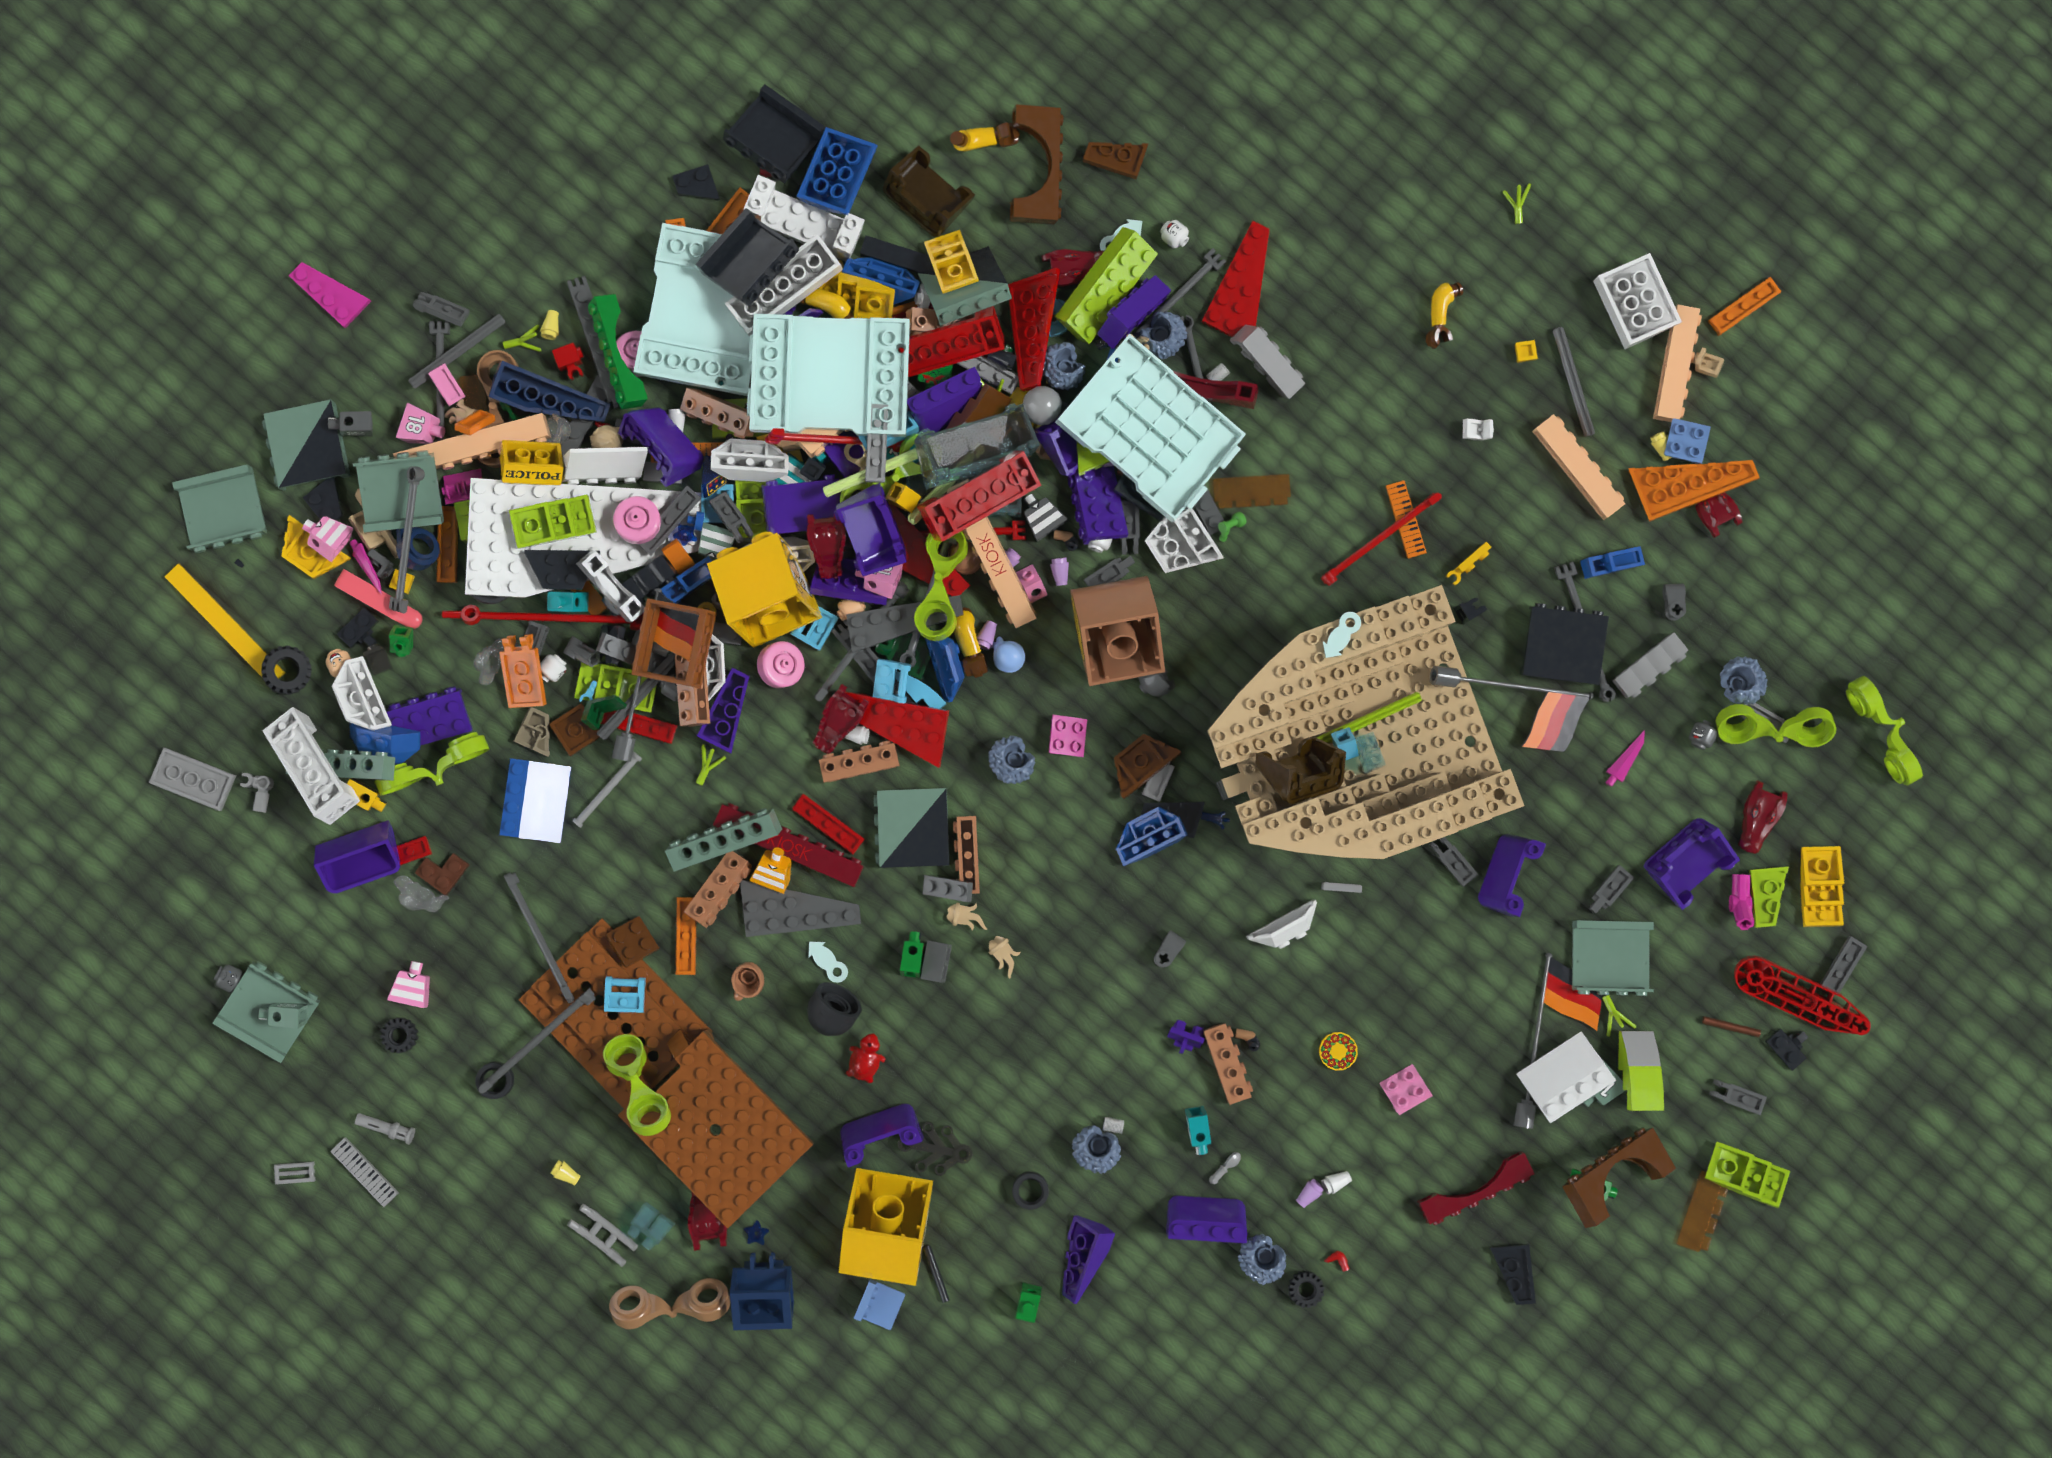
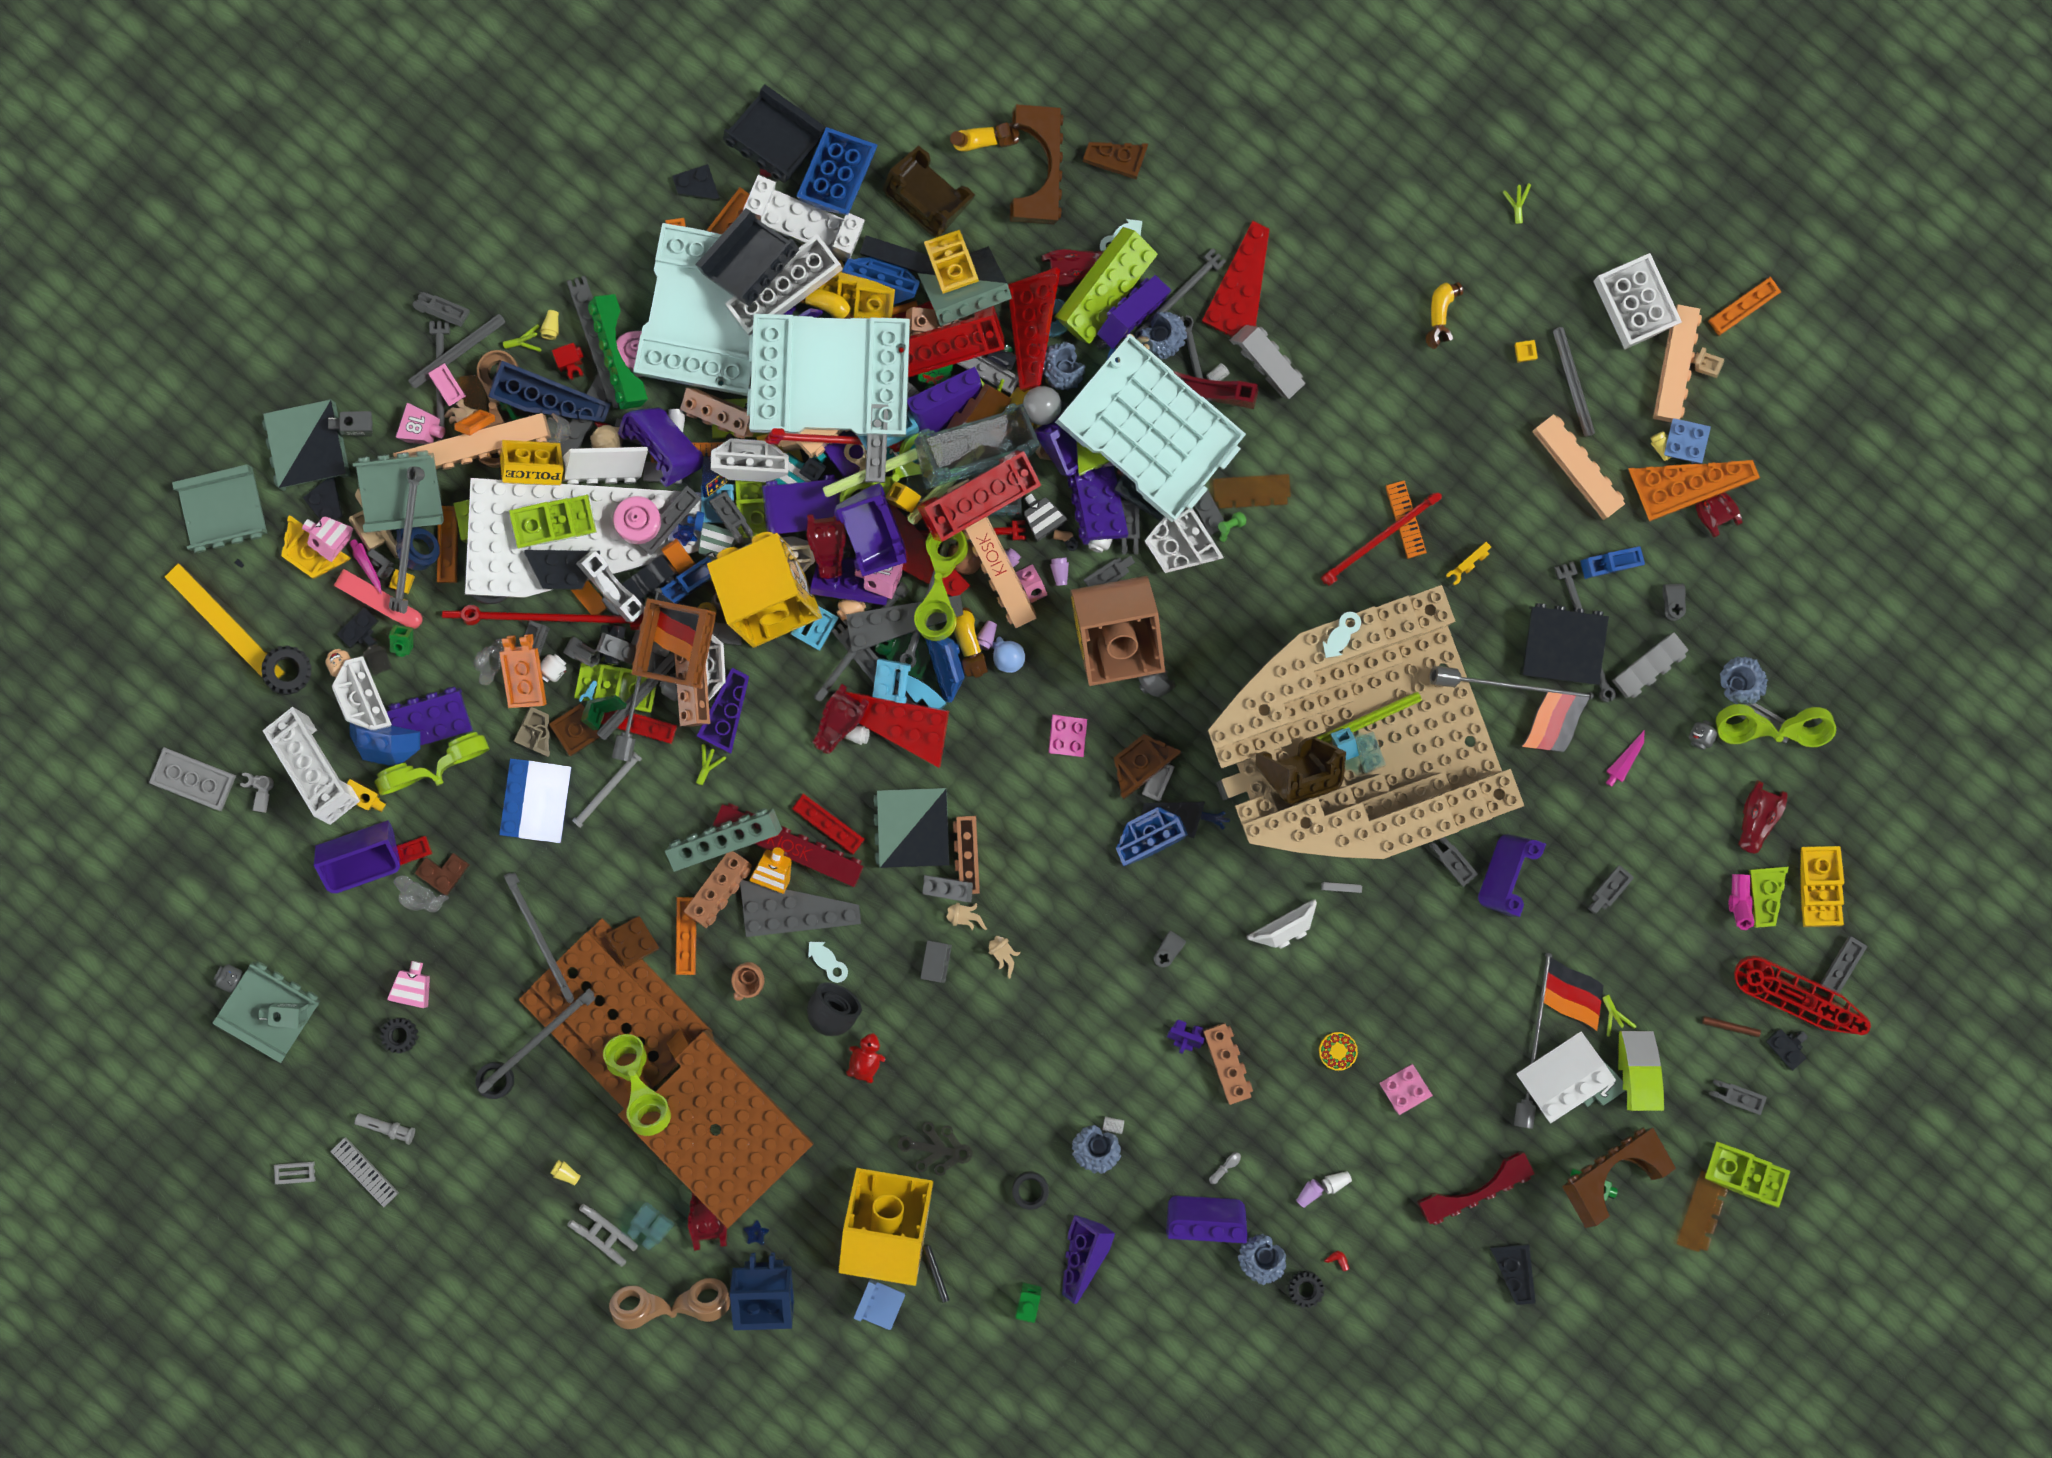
(333, 296): dark pink wing -> none
(346, 767): sand green brick -> none
(457, 486): dark pink hinge -> none
(565, 601): teal torso -> none
(624, 1000): medium azure plate -> none
(780, 664): bright pink wheel -> none
(859, 762): nougat brick -> none
(877, 1126): dark purple windscreen -> none
(912, 963): green torso -> none
(921, 298): white bracket -> none
(1010, 760): sand blue hair -> none
(1174, 234): white head -> none
(1198, 1123): teal torso -> none
(1250, 1038): arm -> none
(1467, 612): black hinge -> none
(1478, 429): white bracket -> none
(1611, 957): sand green panel -> none
(1689, 860): dark purple windscreen -> none
(1899, 758): lime piece -> none

